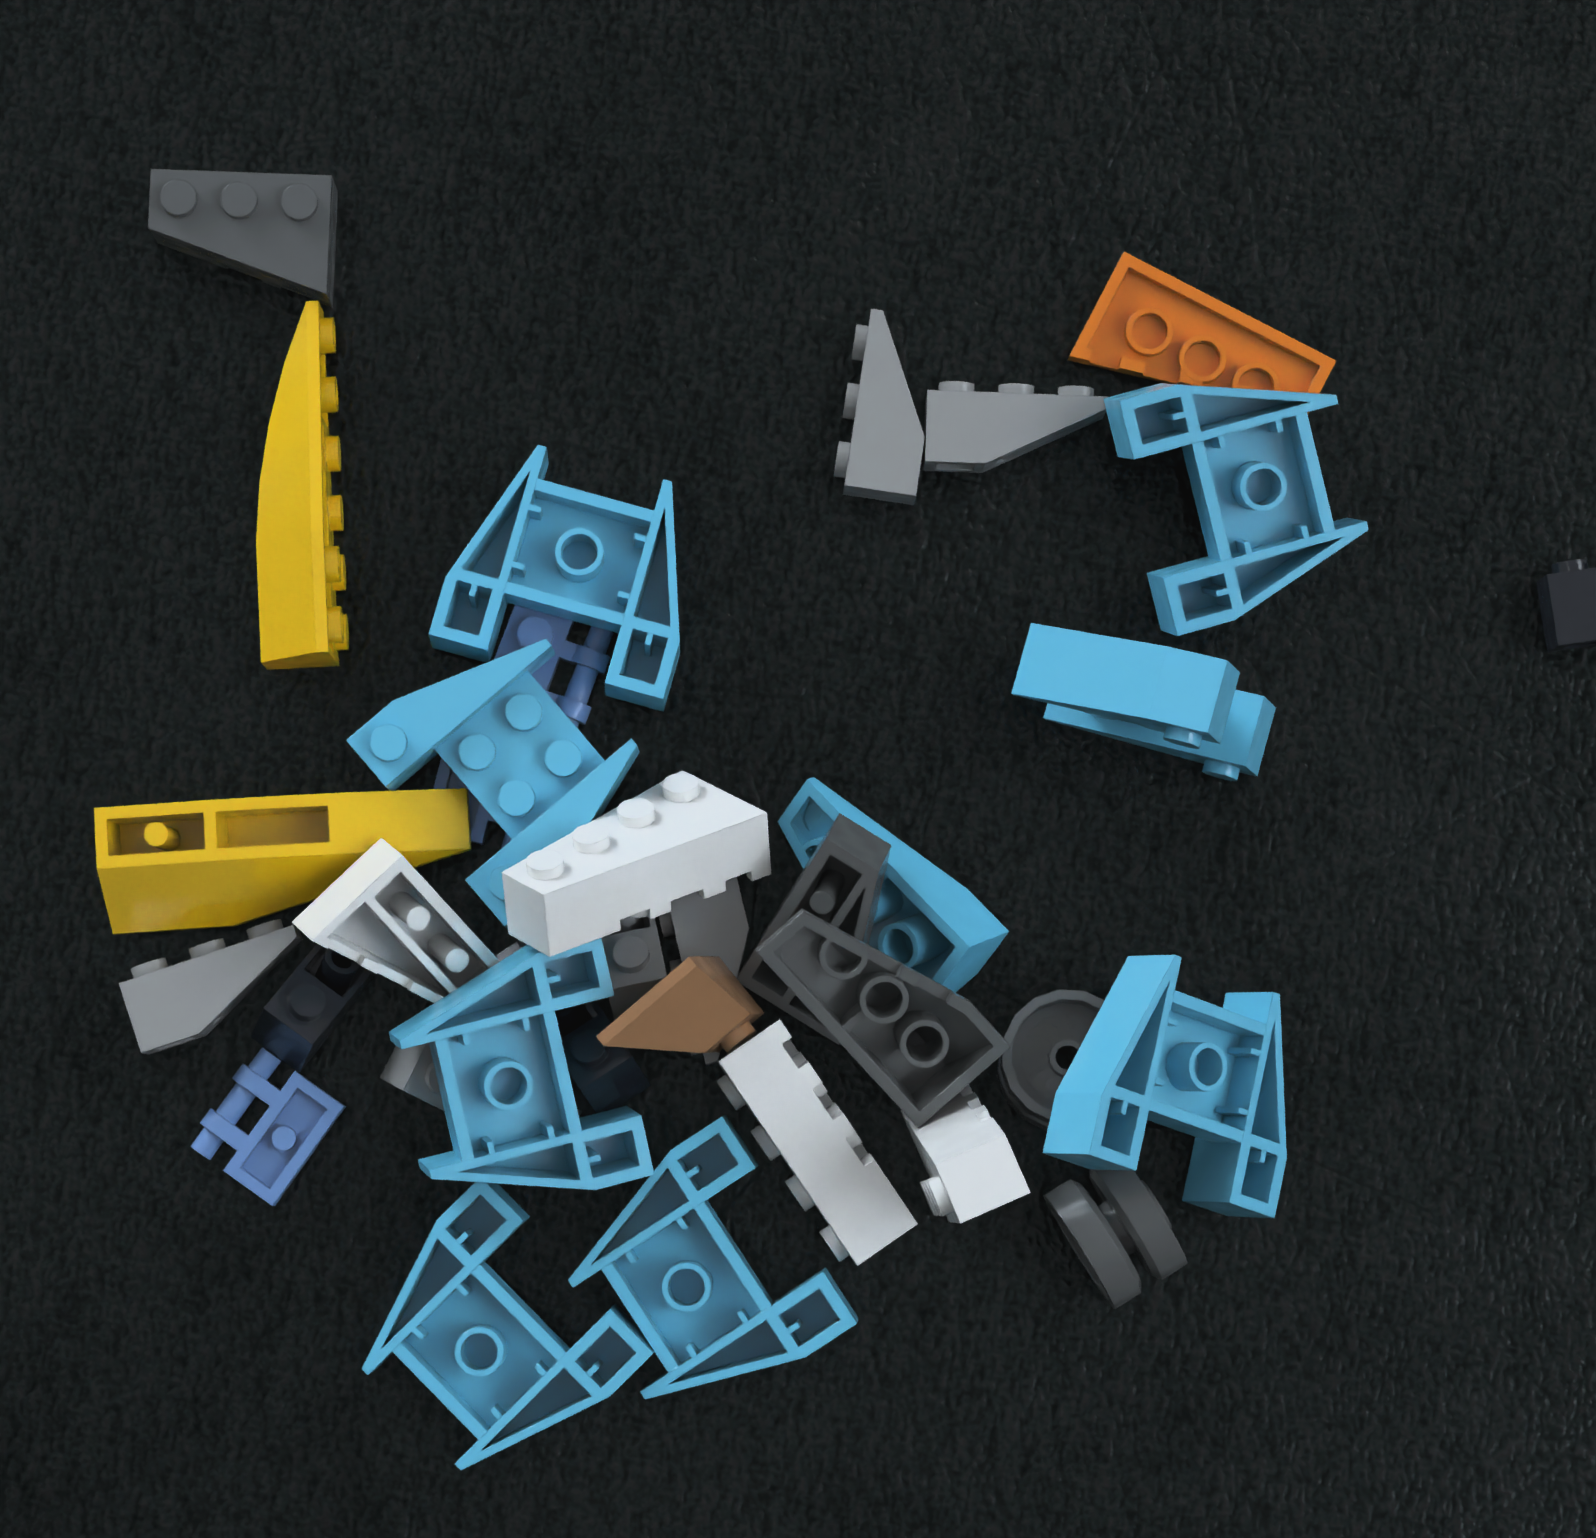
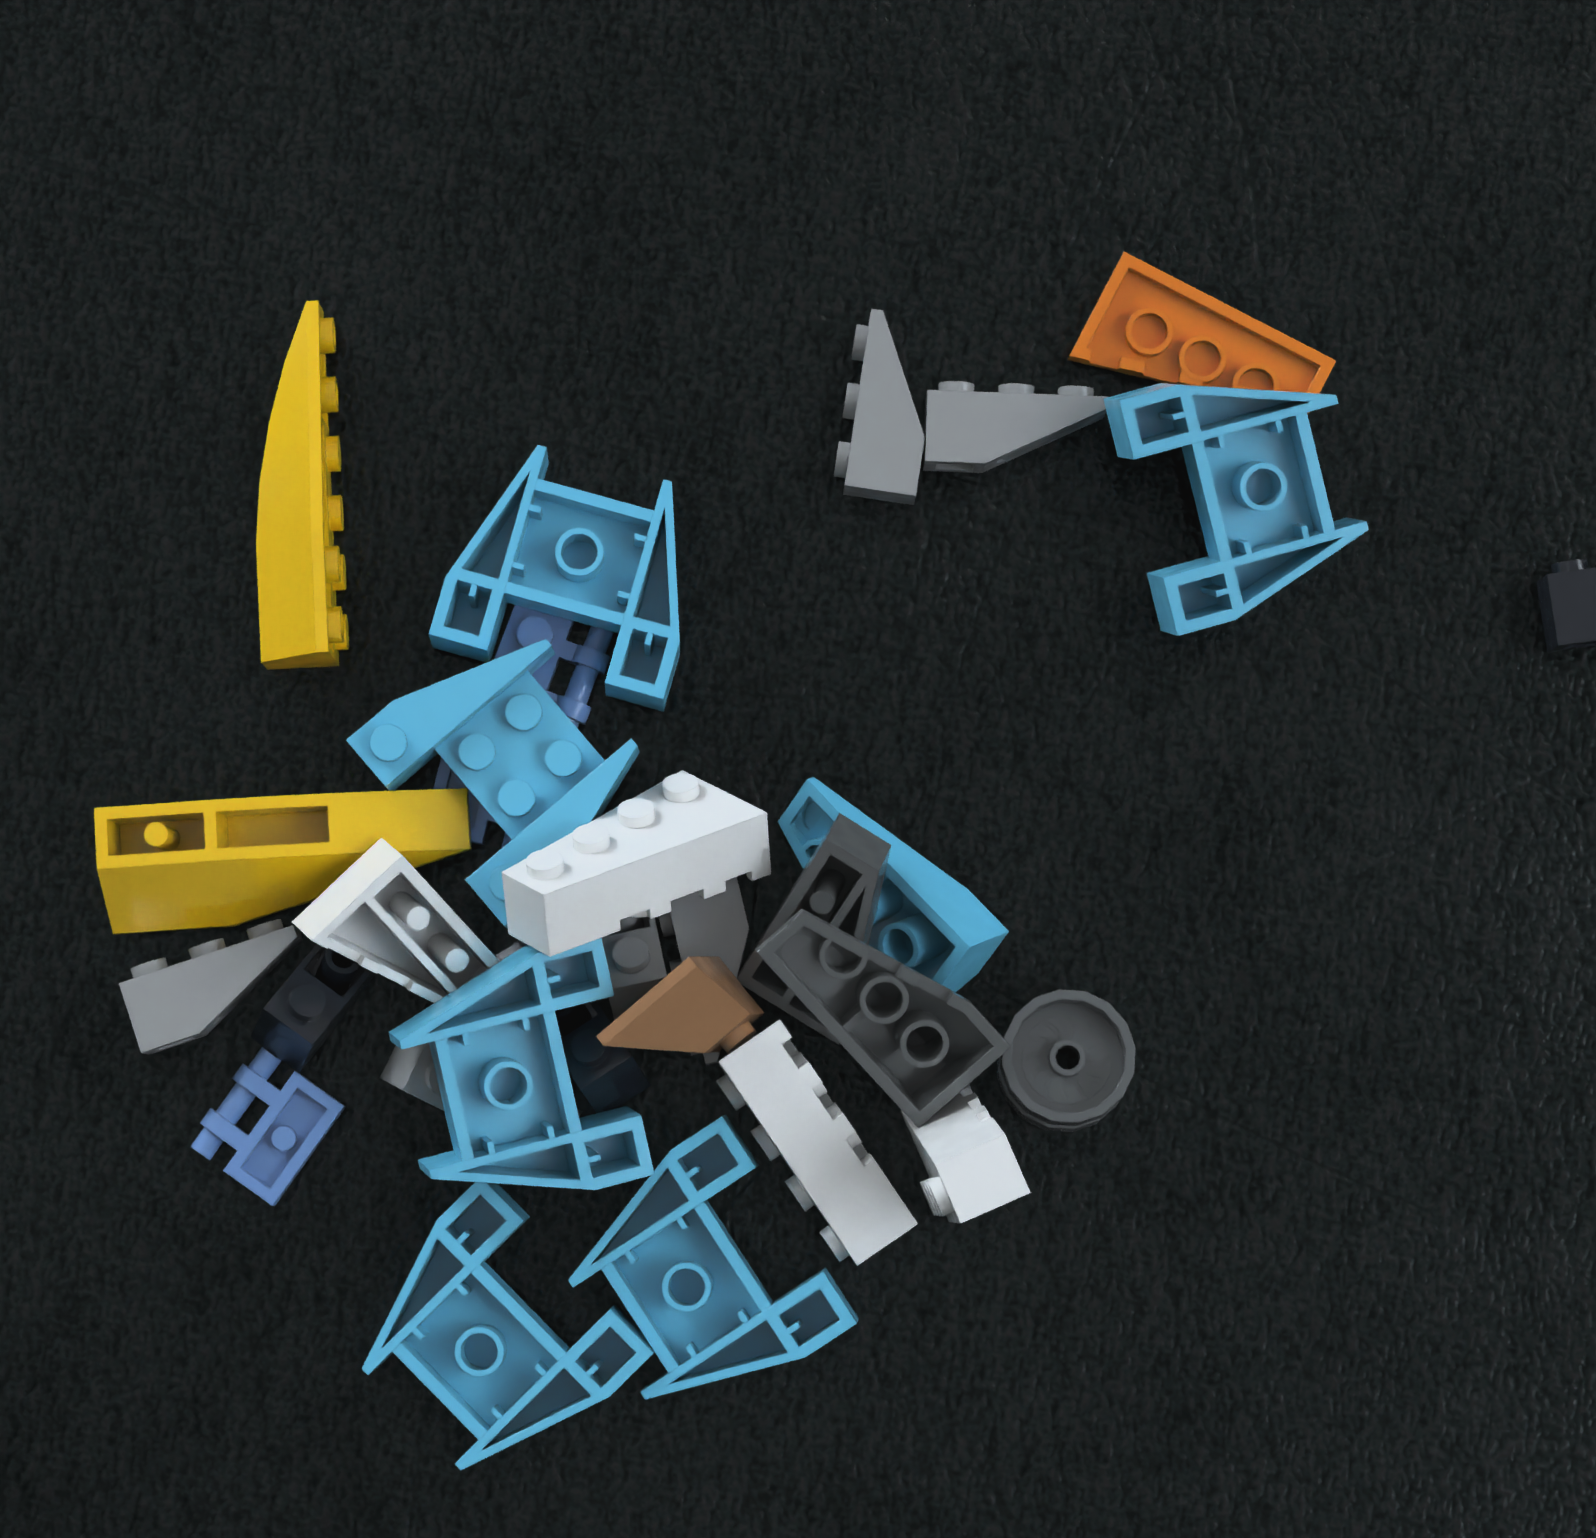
(252, 223): dark grey wedge -> none
(1123, 1224): dark grey wheel -> none
(1147, 697): medium azure wedge -> none
(1186, 1069): medium azure wedge -> none

